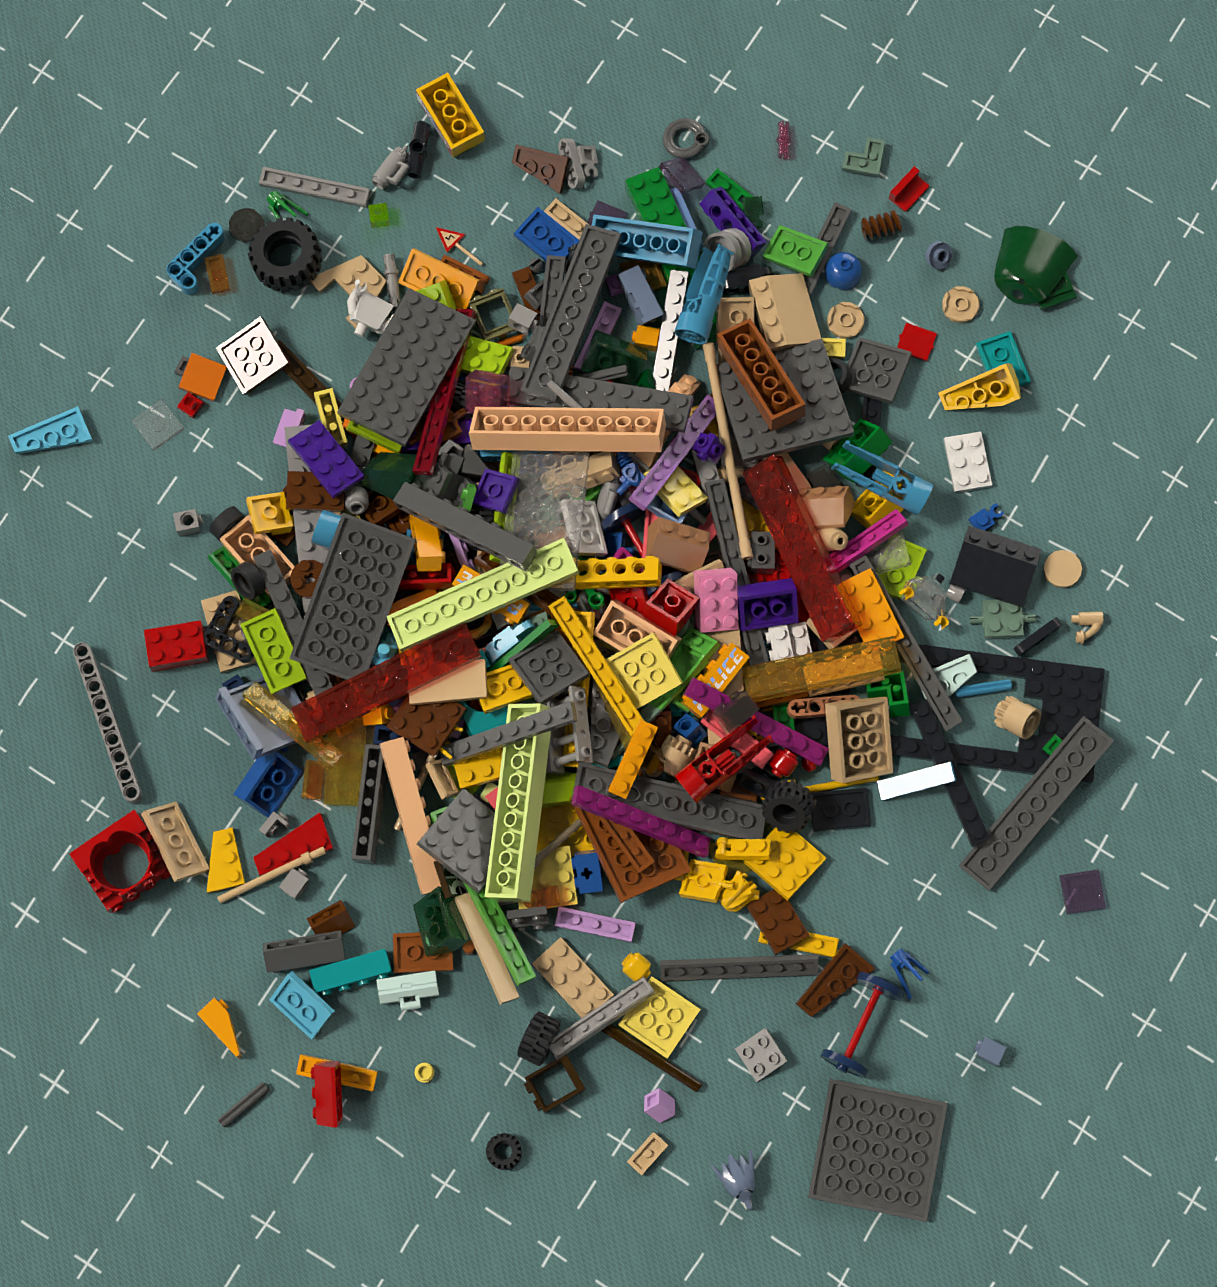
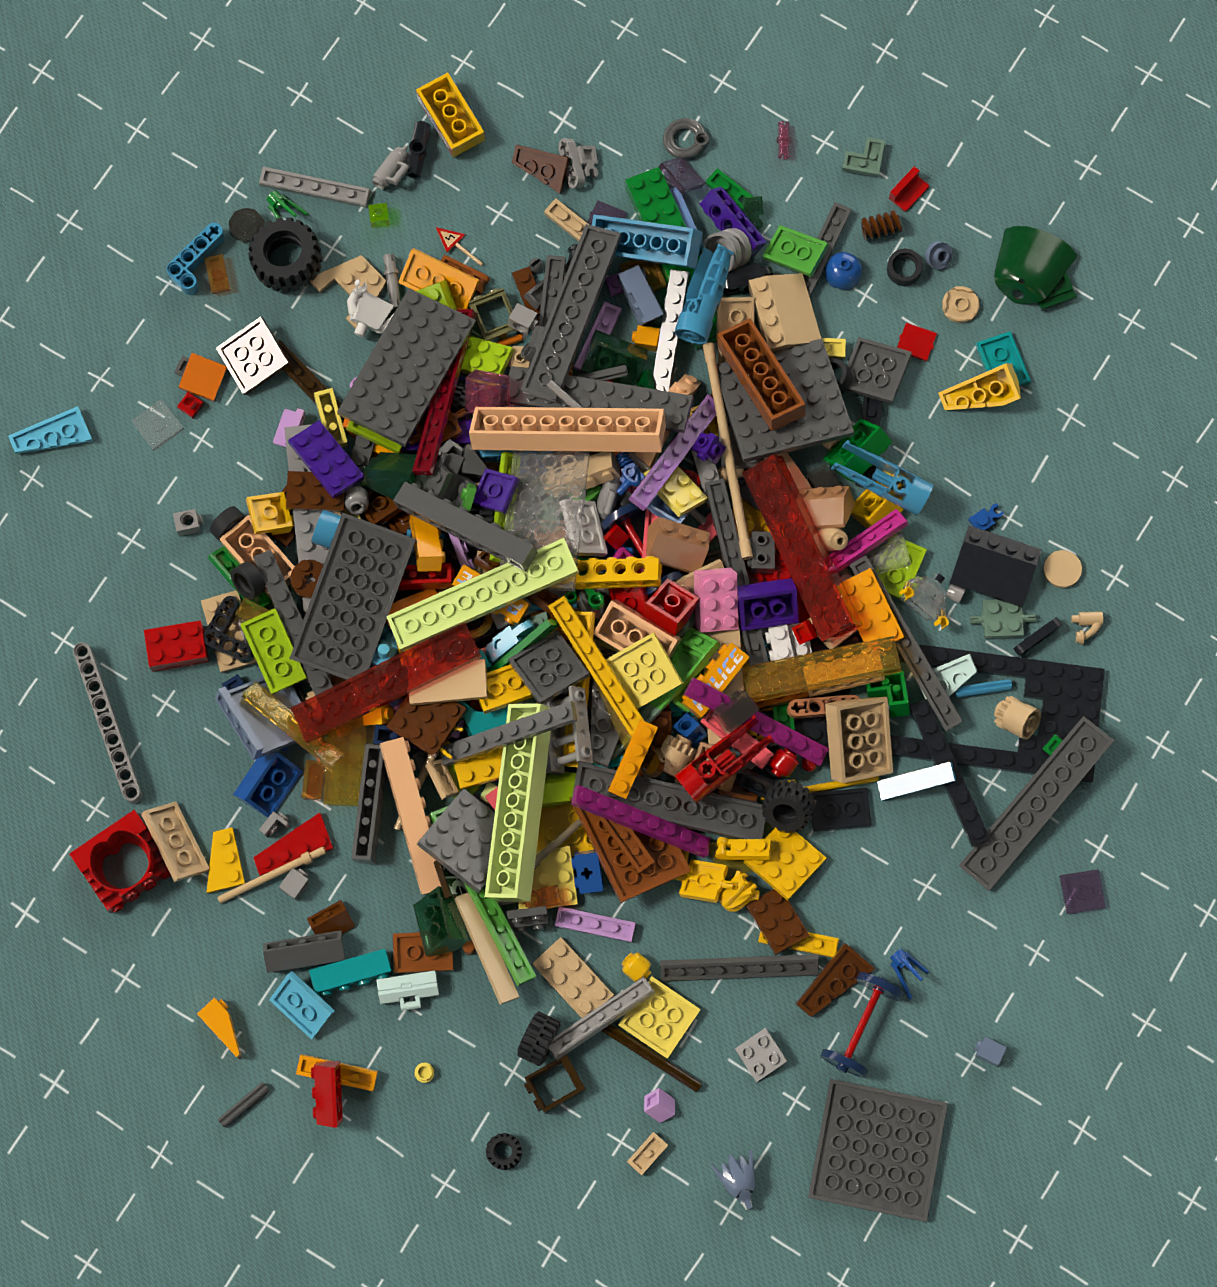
(545, 235): blue plate -> none
(616, 537): none -> red tile
(804, 632): none -> red tile
(845, 320): tan tile -> none
(904, 253): none -> black tyre
(967, 462): white plate -> none

